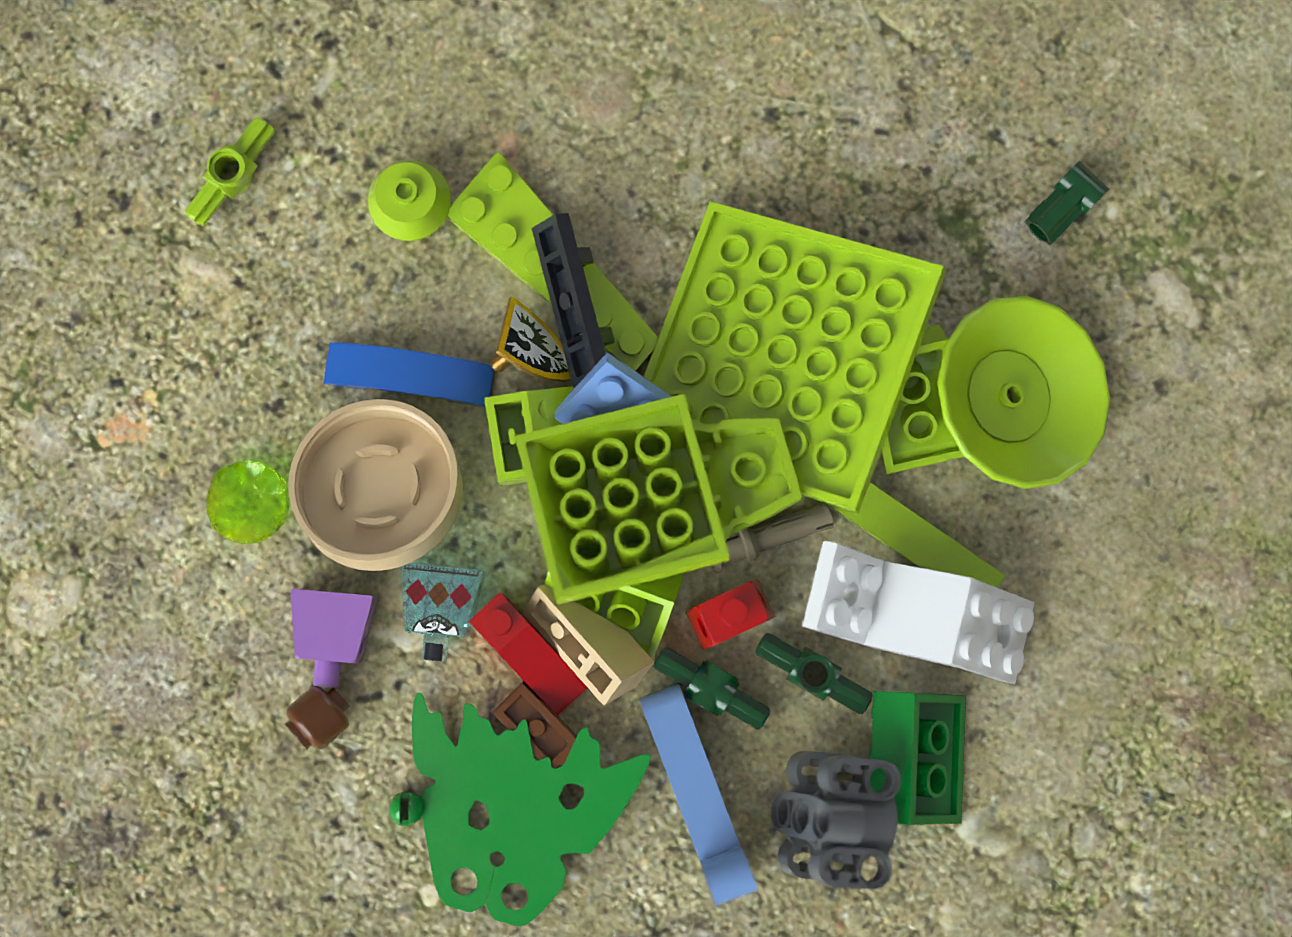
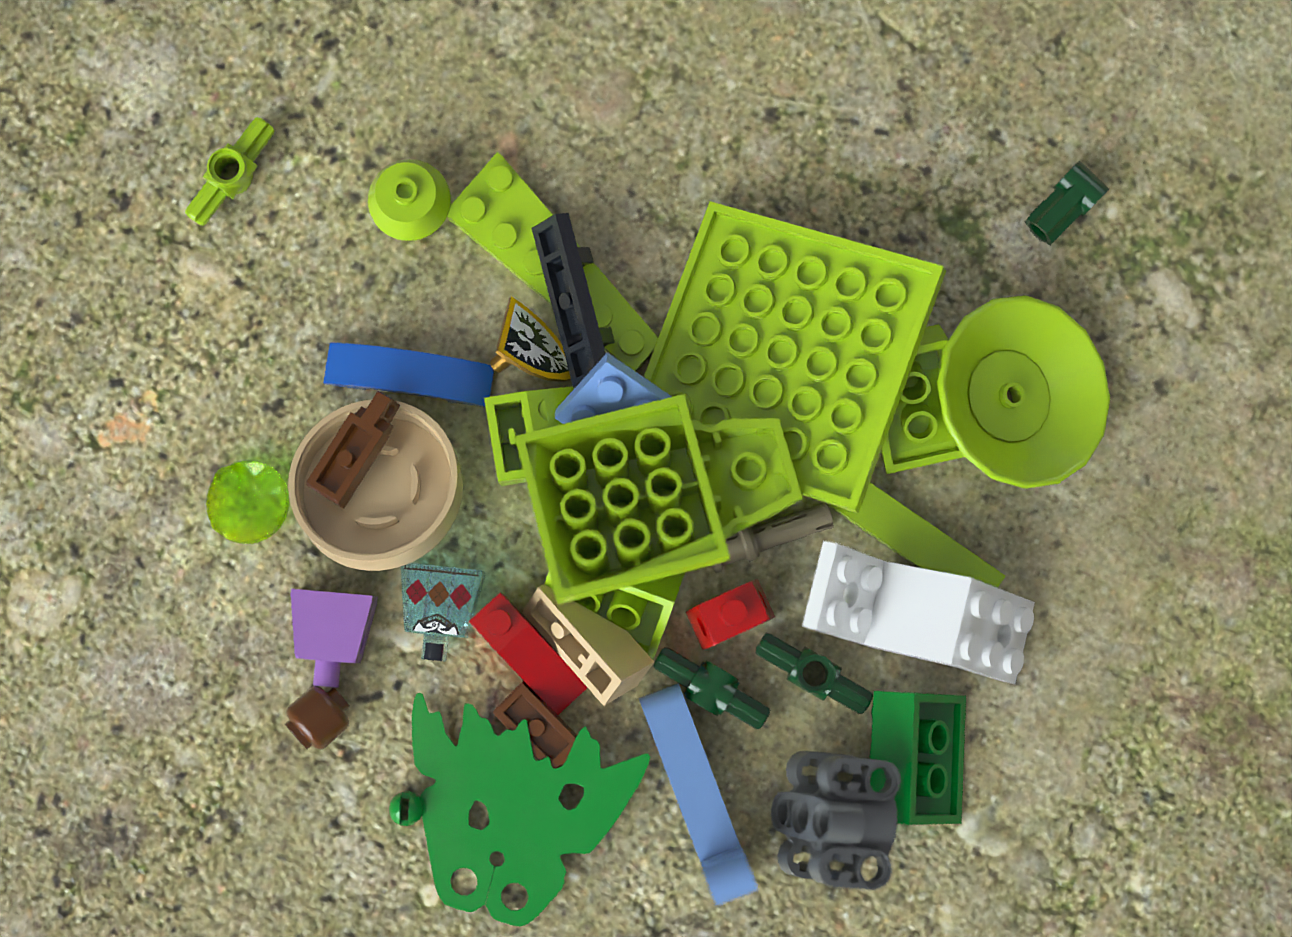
(354, 450): none -> reddish brown hinge

